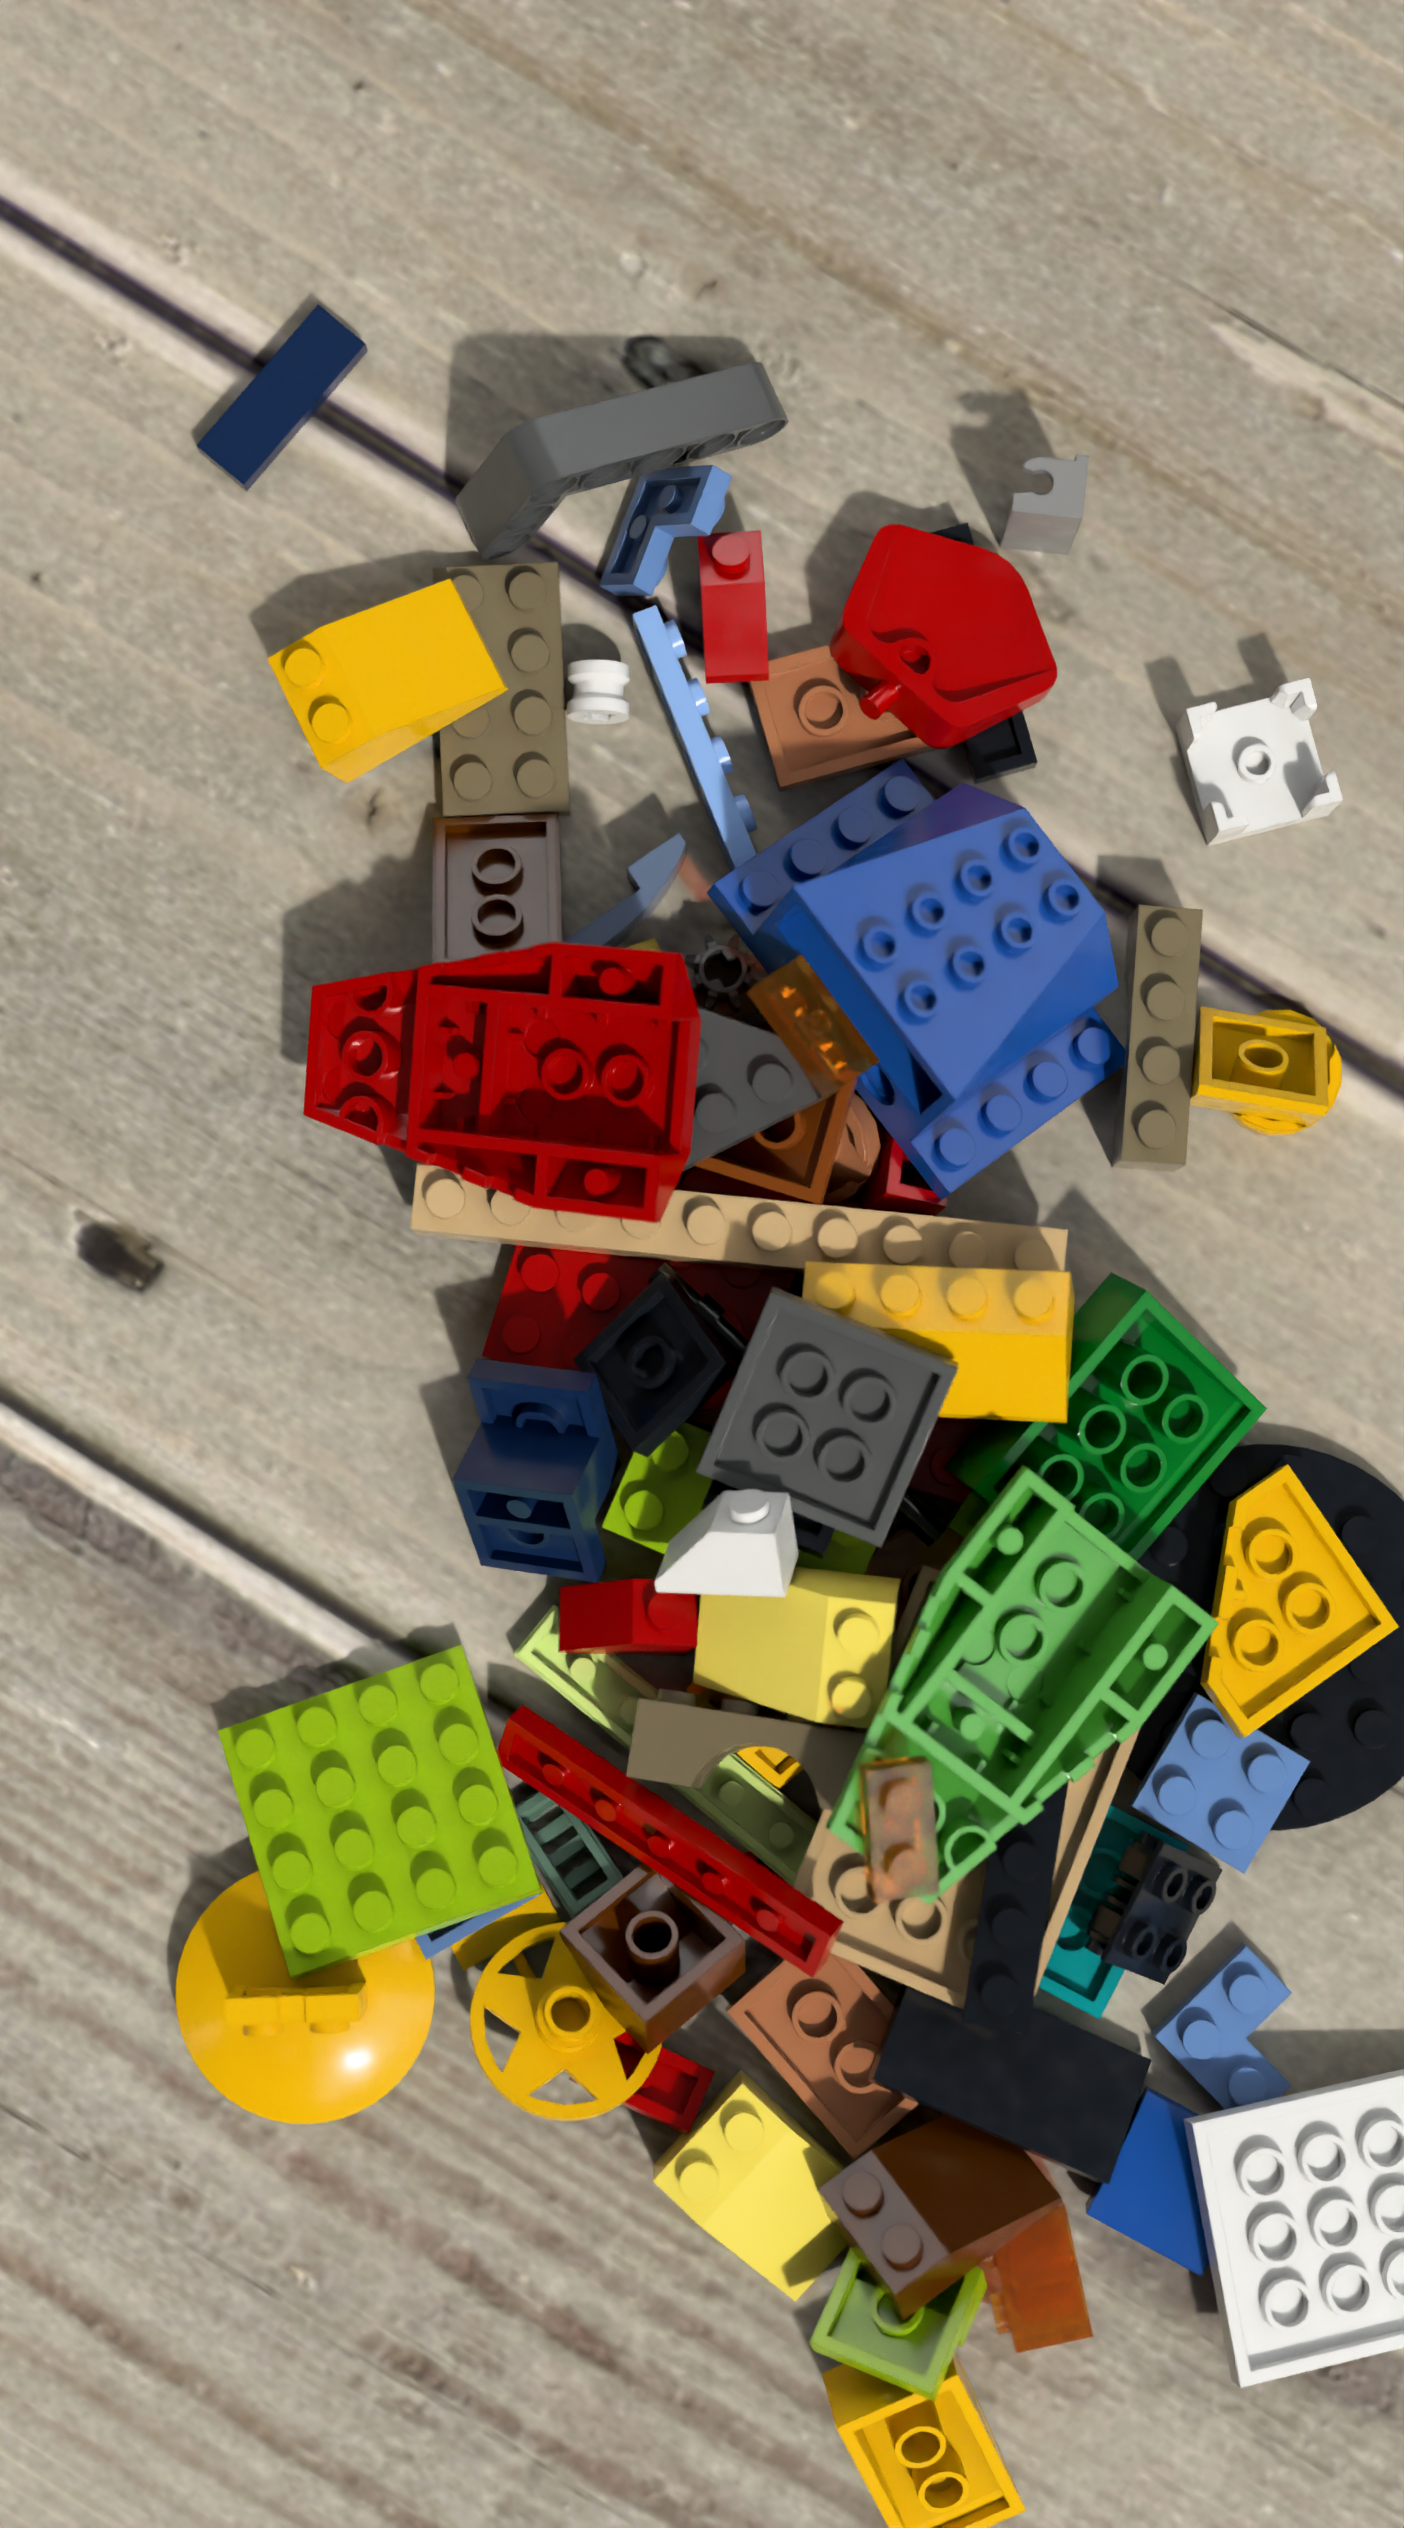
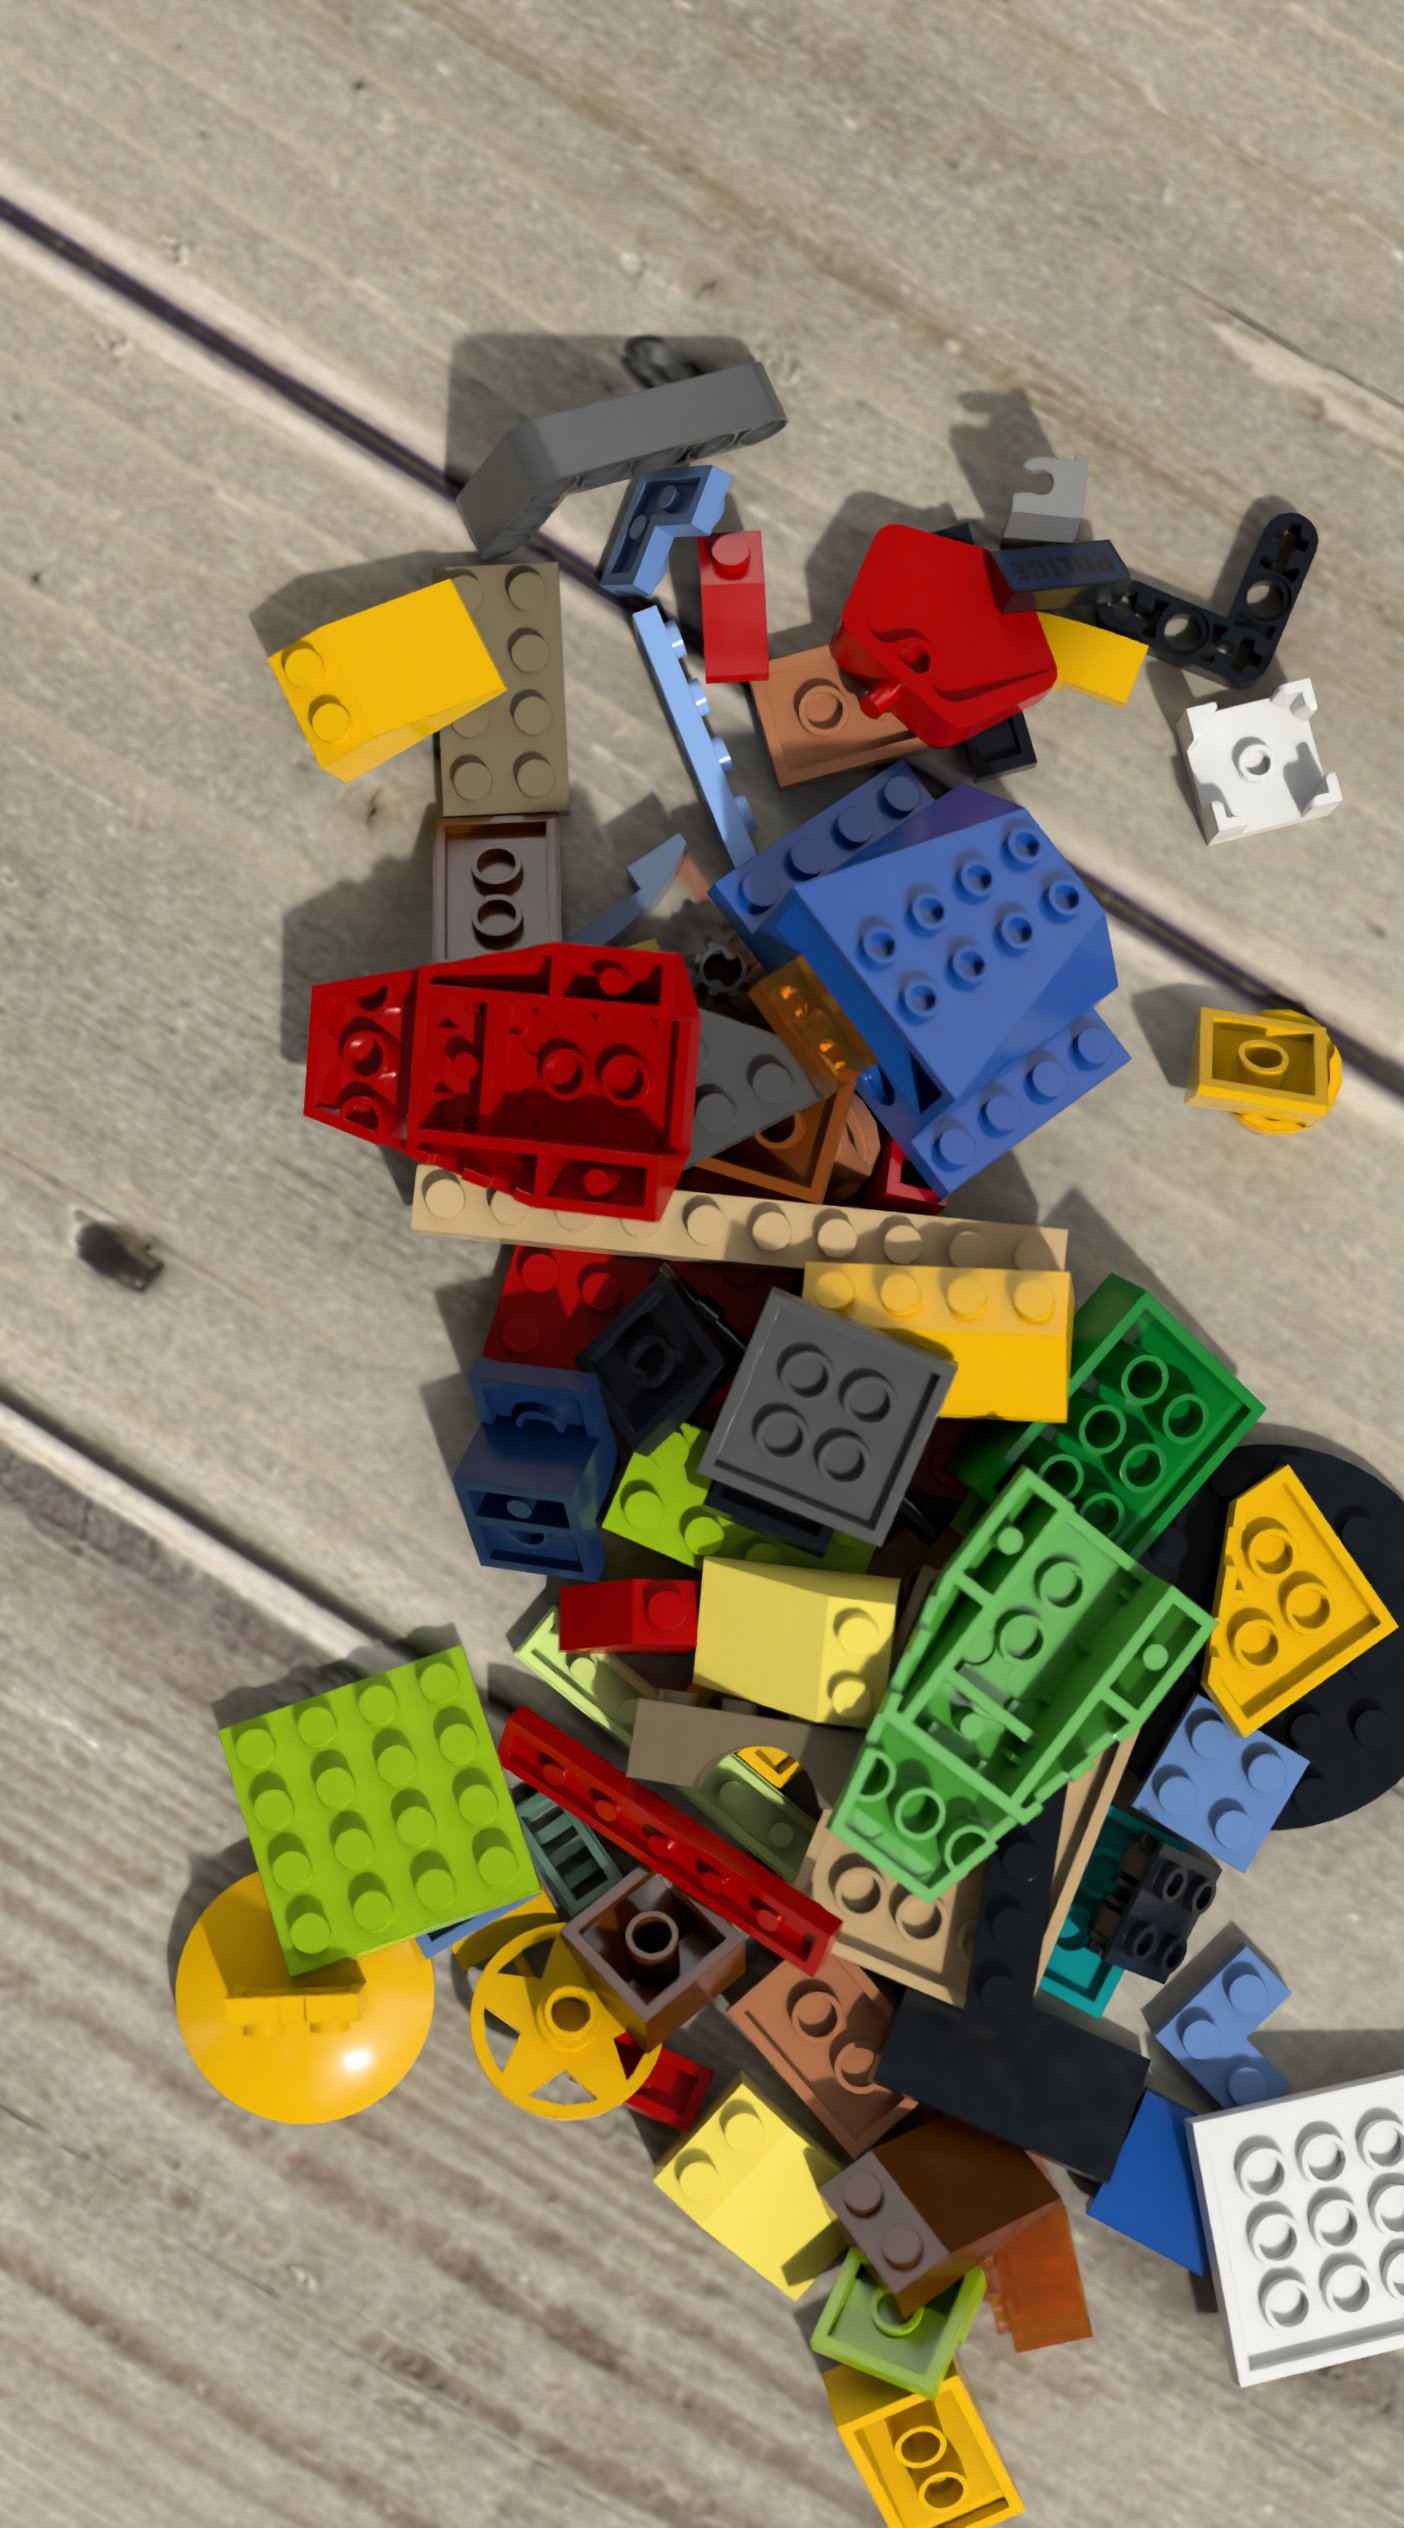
(282, 398): dark blue tile -> none
(598, 691): white wheel -> none
(734, 1547): white slope -> none
(898, 1828): clear orange plate -> none
(1058, 576): none -> black slope
(1092, 659): none -> yellow slope
(1160, 1038): dark tan arch -> none
(1239, 625): none -> black beam

